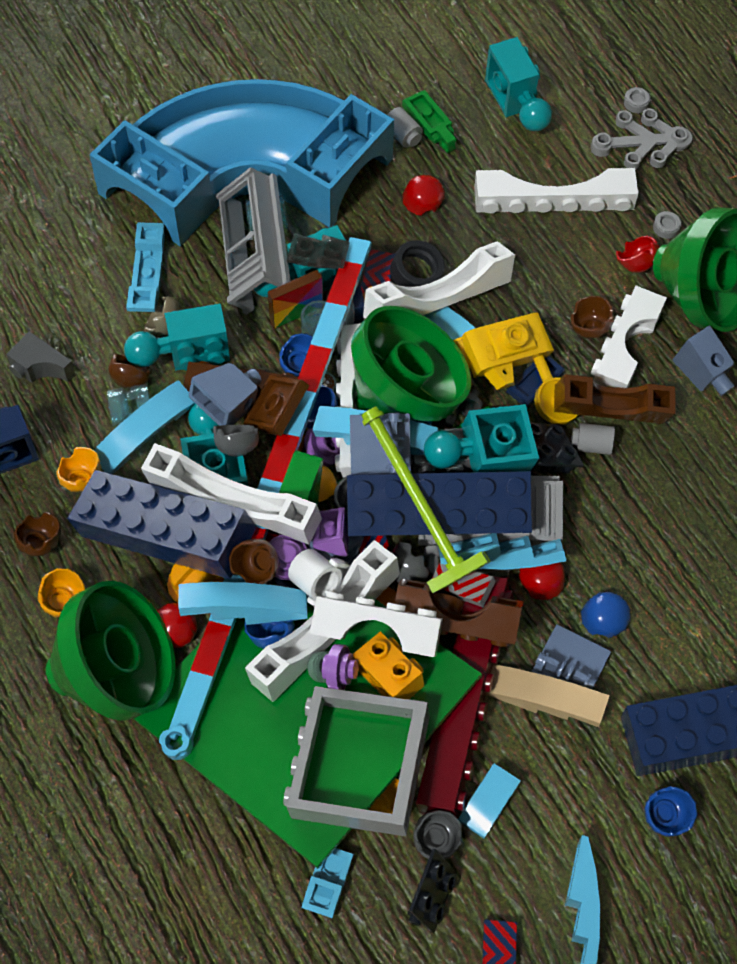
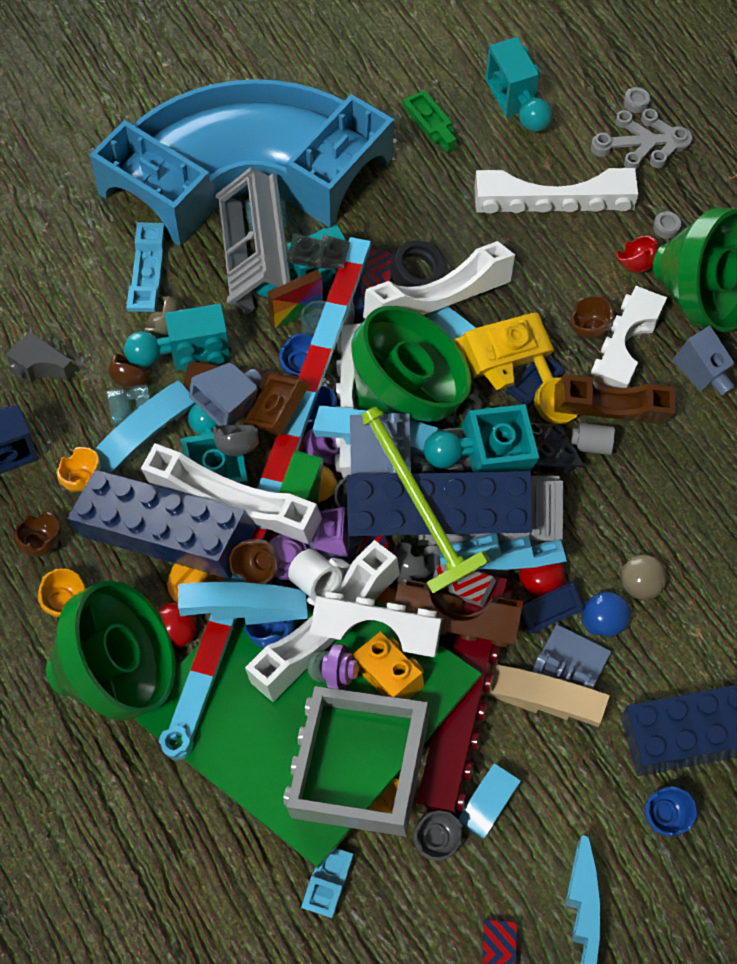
(406, 129): light grey brick -> none
(423, 194): red hair -> none
(432, 892): black hinge -> none
(551, 607): none -> dark blue tile
(643, 577): none -> dark tan hair

